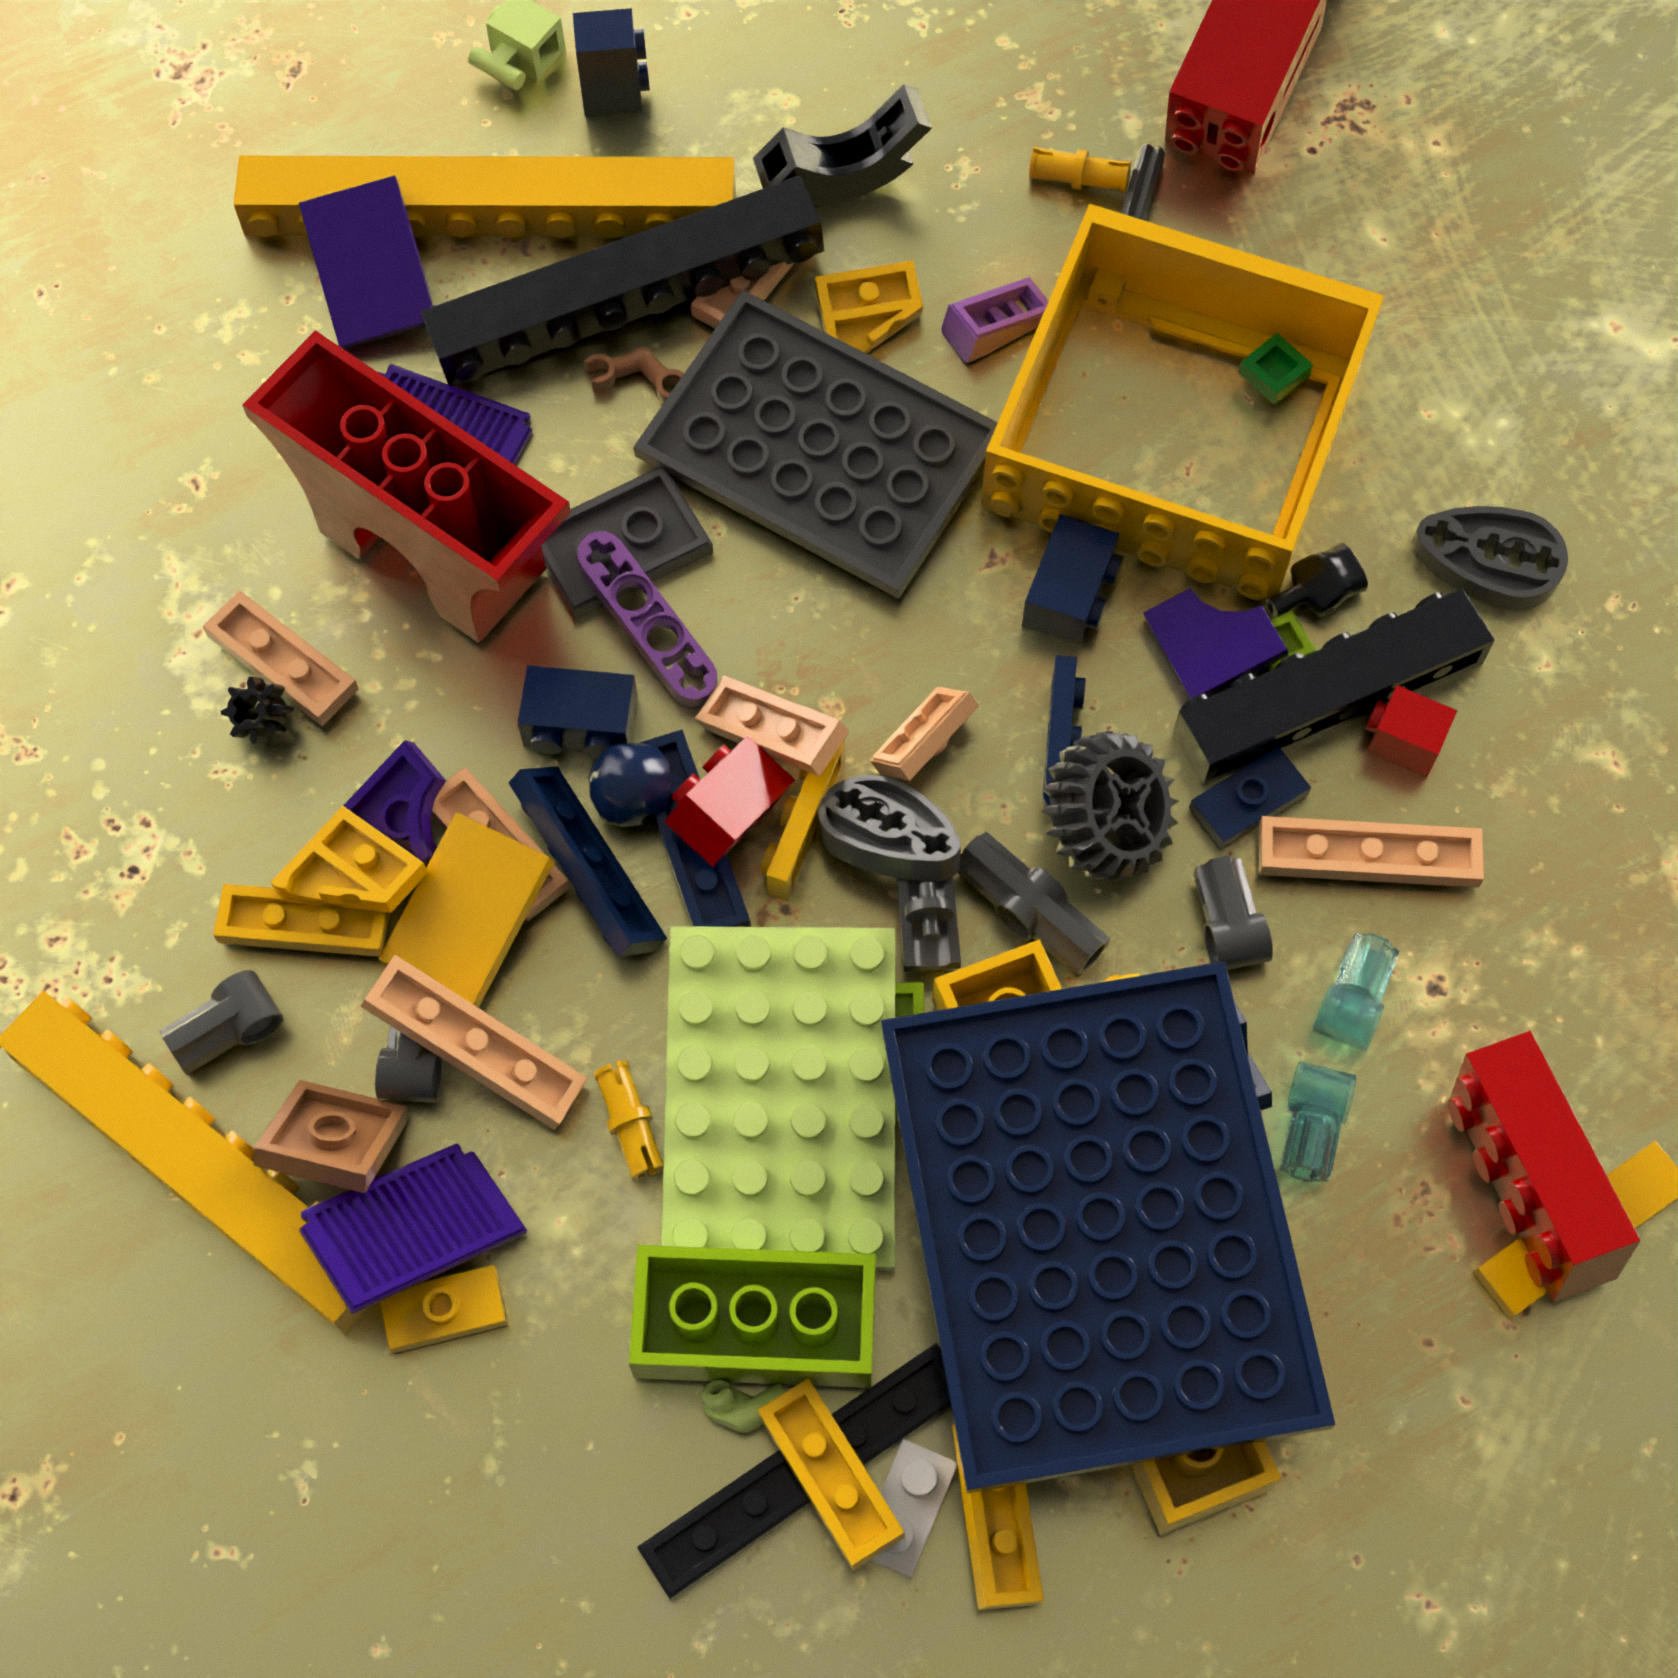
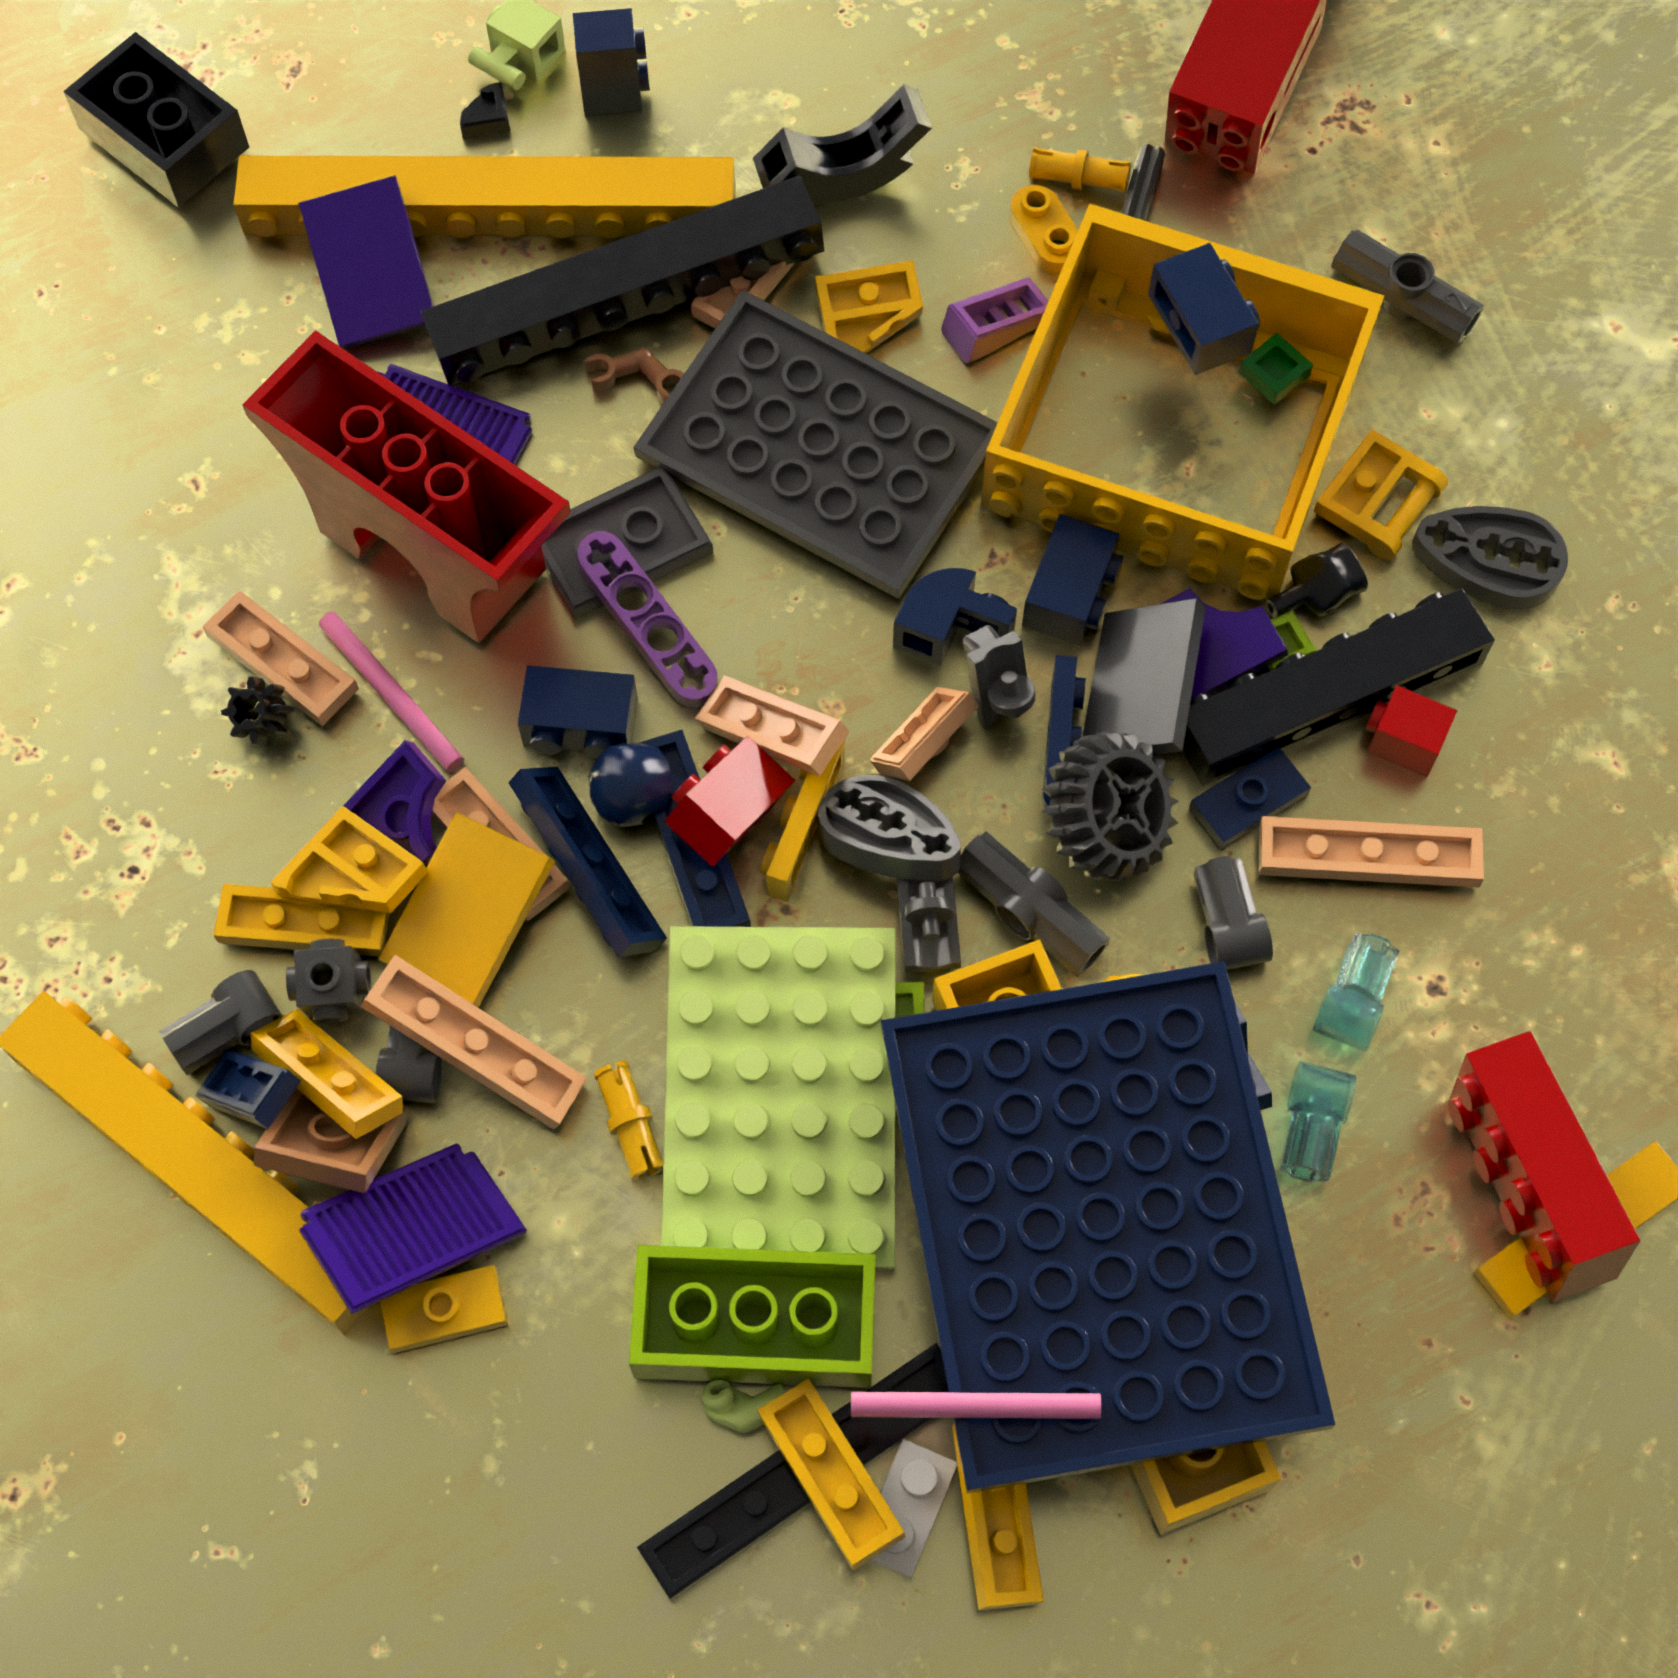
(157, 119): none -> black brick
(248, 1088): none -> dark blue plate
(328, 1073): none -> yellow plate
(342, 994): none -> dark grey brick
(391, 692): none -> bright pink bar
(485, 113): none -> black tile
(941, 607): none -> dark blue brick
(976, 1405): none -> bright pink bar
(998, 675): none -> dark grey hips
(1042, 226): none -> yellow plate
(1146, 673): none -> tile
(1204, 308): none -> dark blue brick
(1368, 482): none -> yellow plate
(1407, 286): none -> dark grey piece

